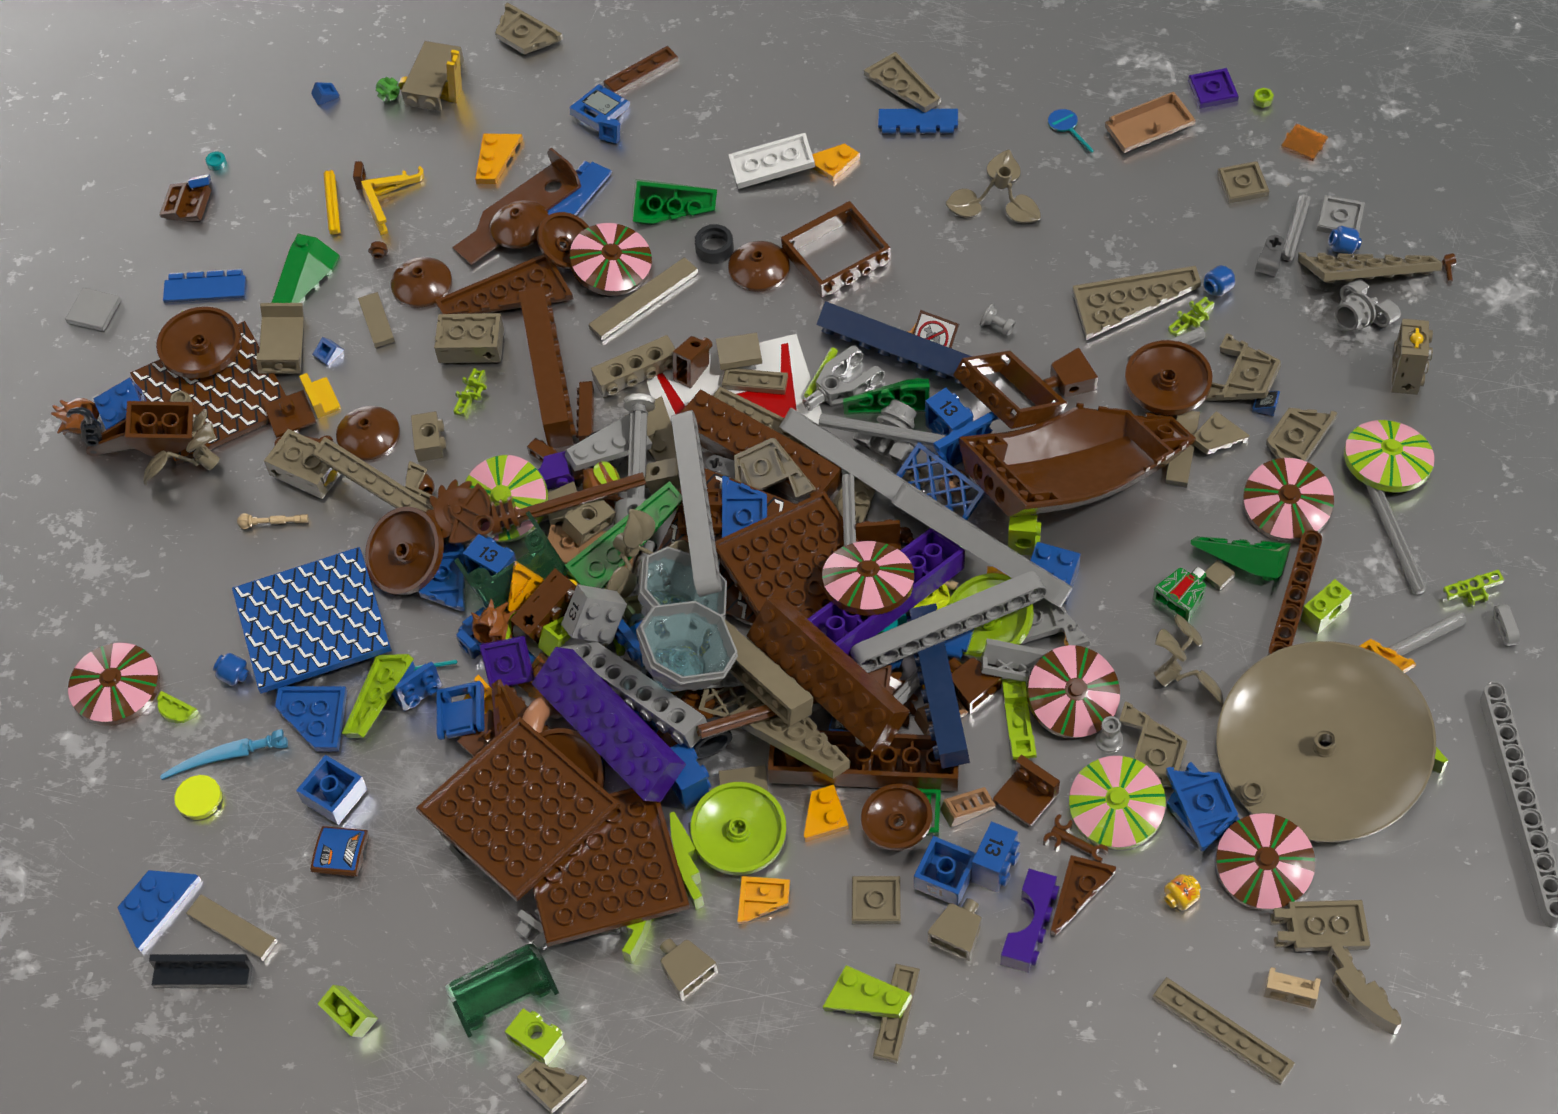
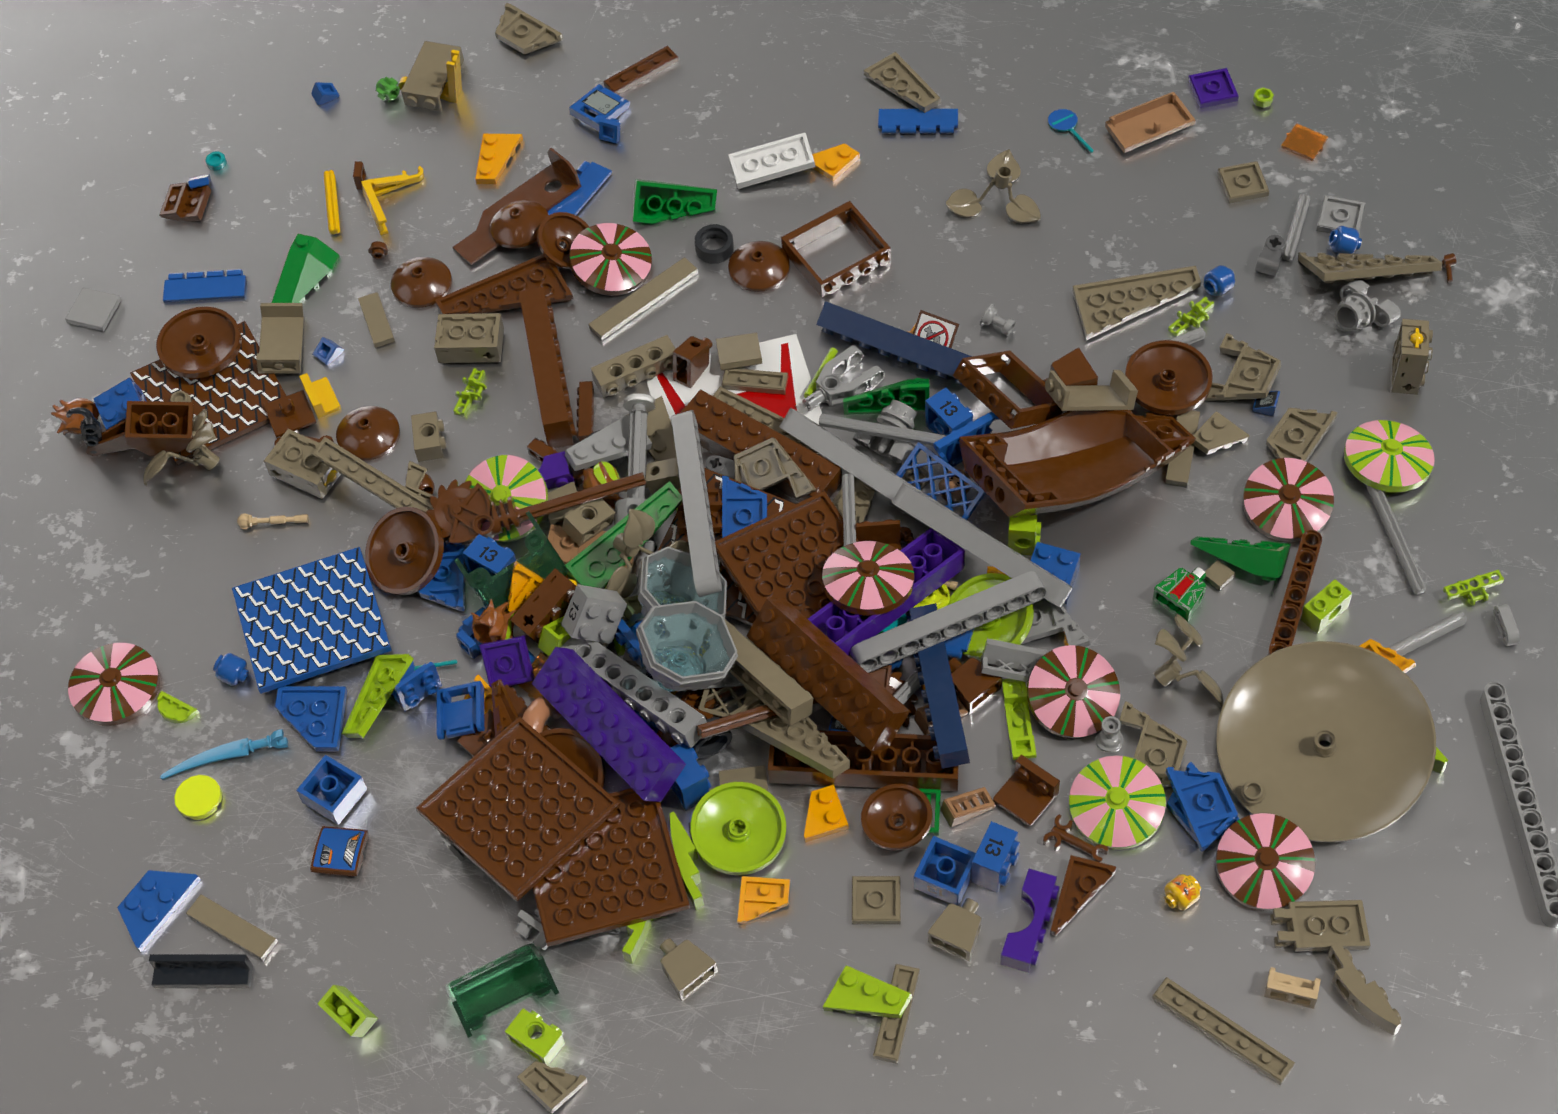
(1117, 396): none -> dark tan panel

